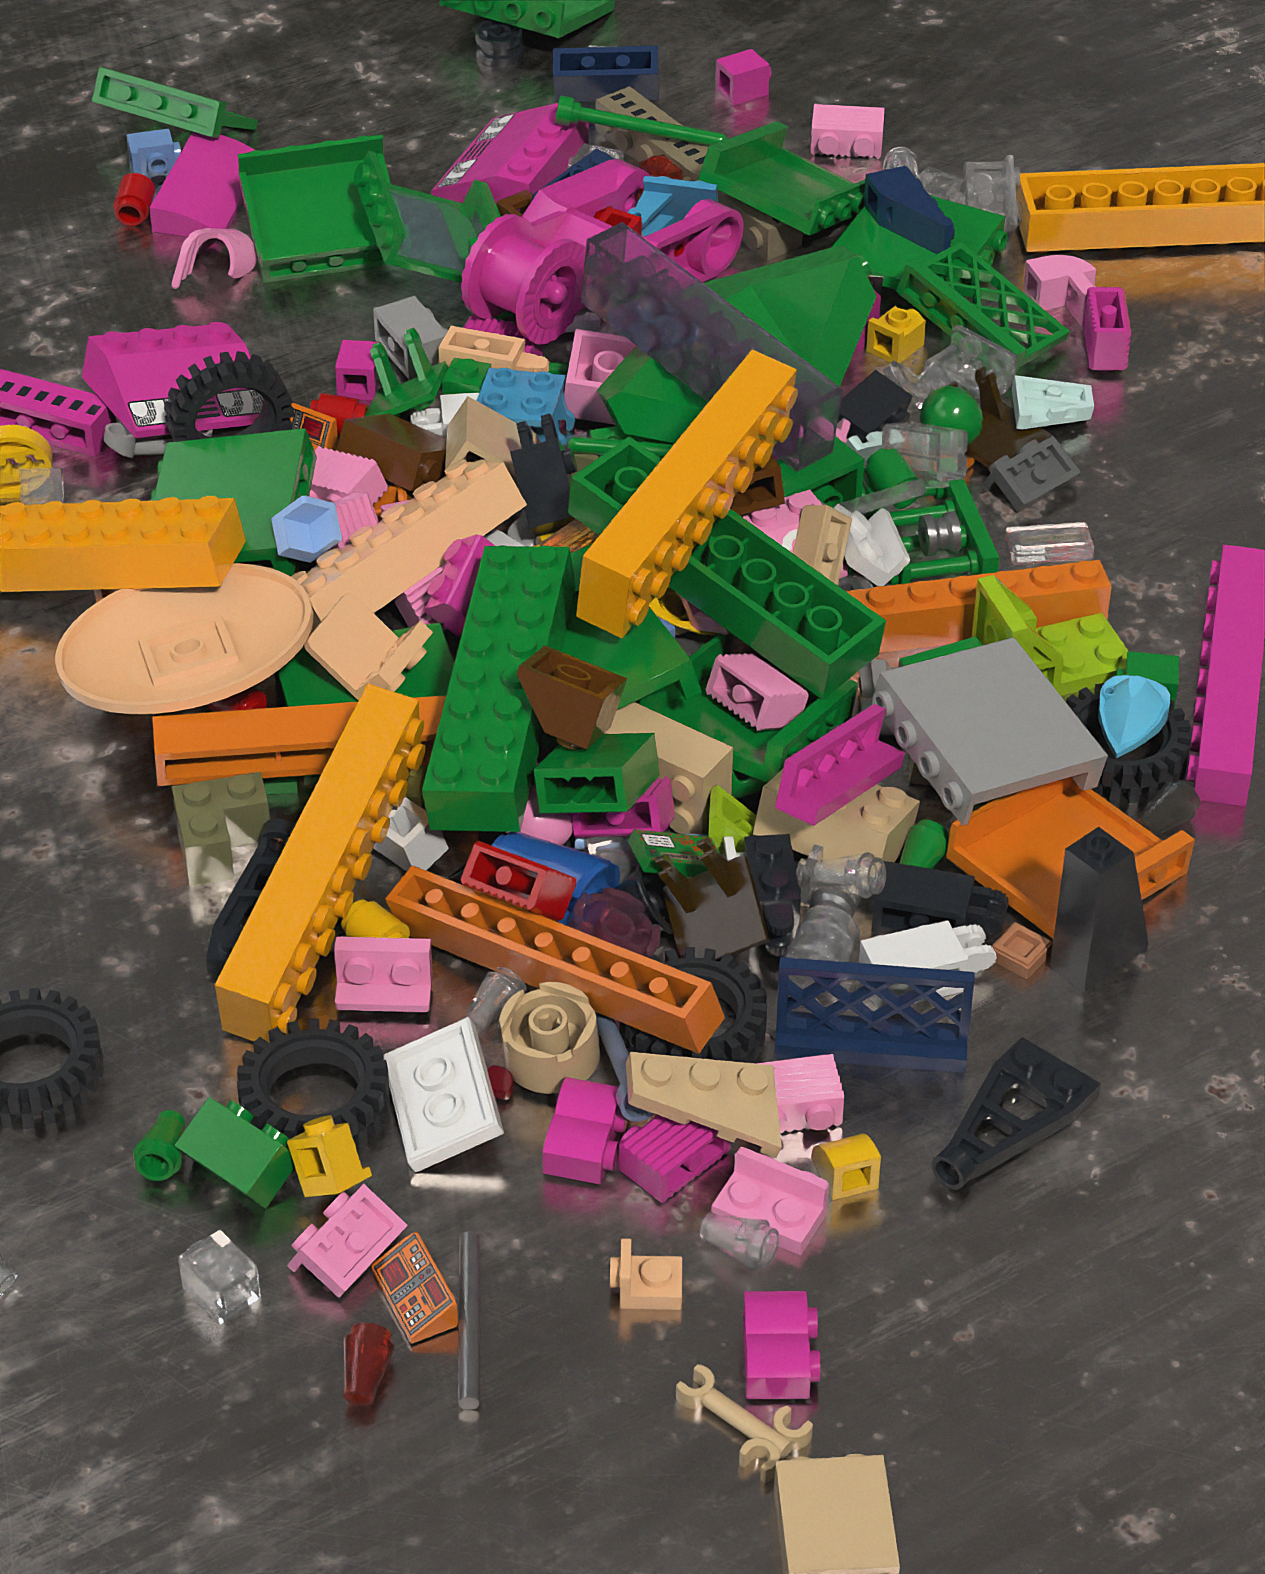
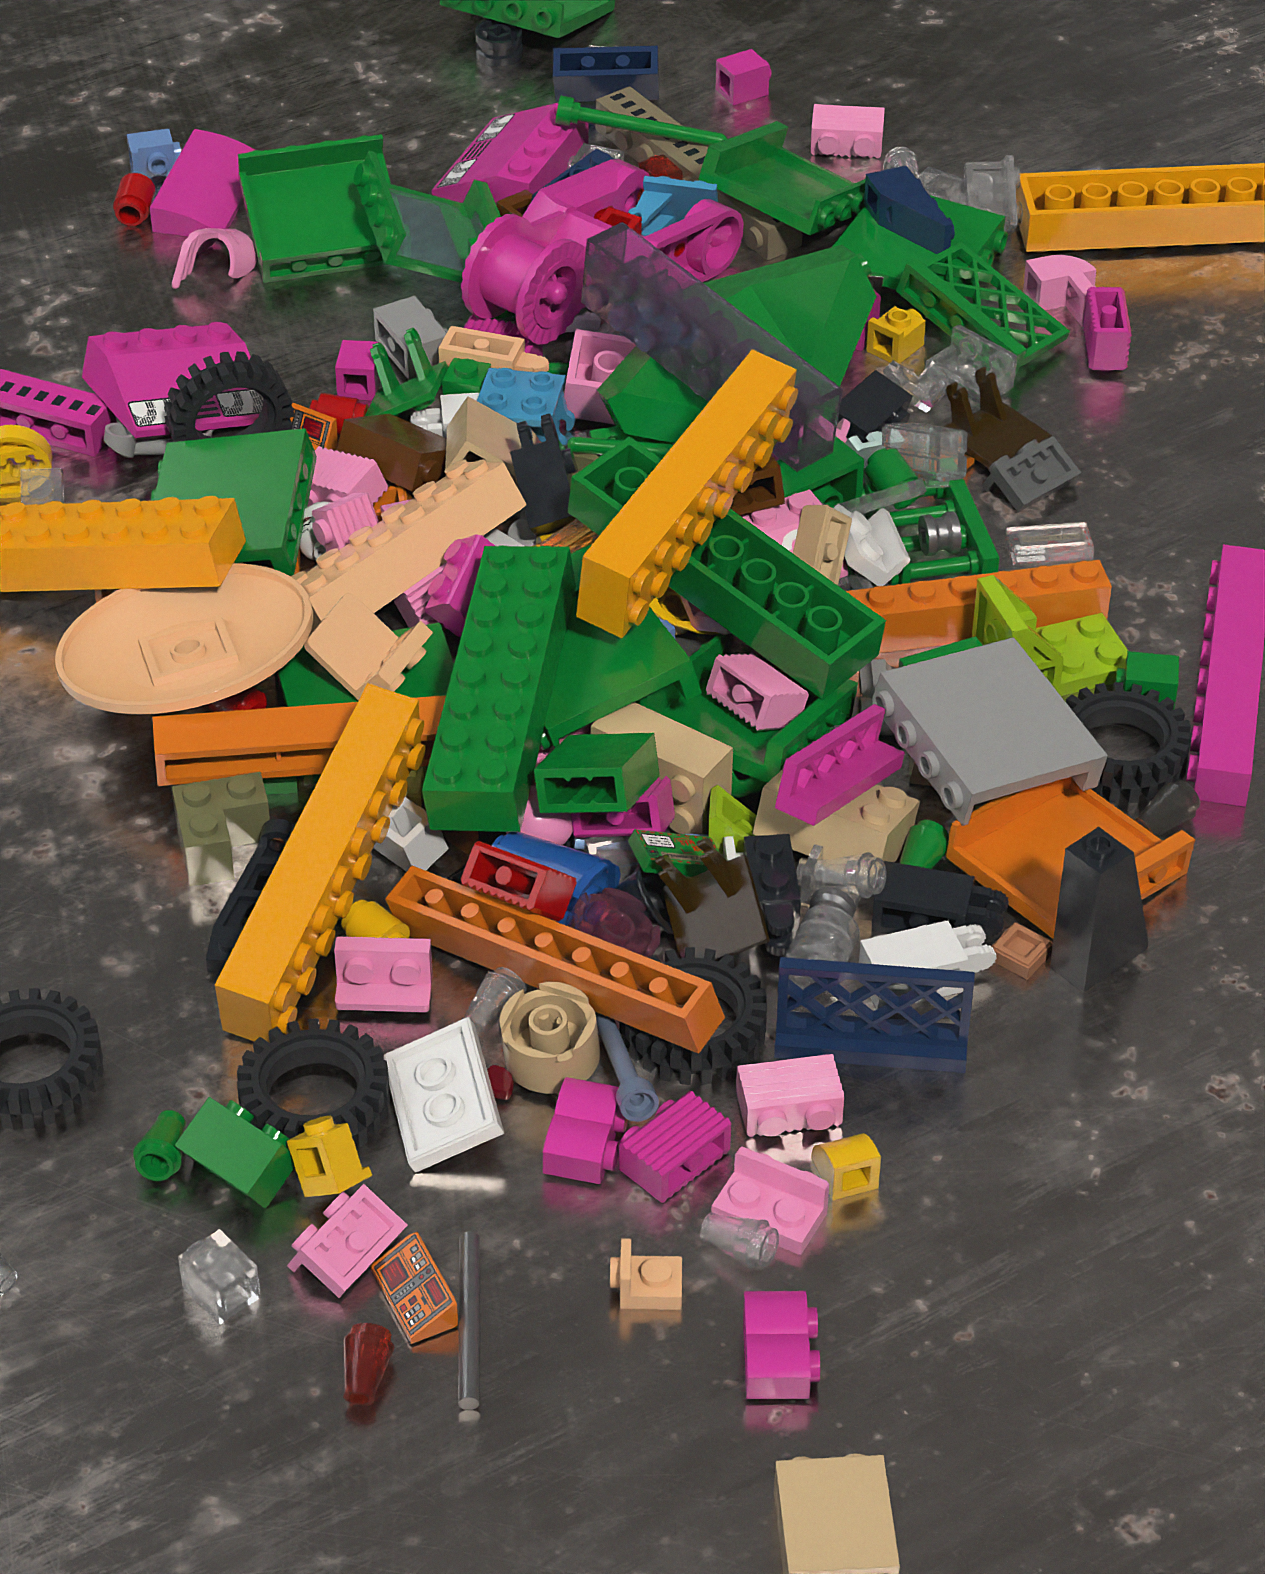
(166, 103): green fence -> none
(306, 529): light blue panel -> none
(571, 696): reddish brown slope -> none
(719, 1094): tan wing -> none
(764, 1442): tan bar -> none
(953, 409): green hair -> none
(1036, 1075): black plate -> none
(1050, 402): light aqua wing -> none
(1131, 711): medium azure piece -> none

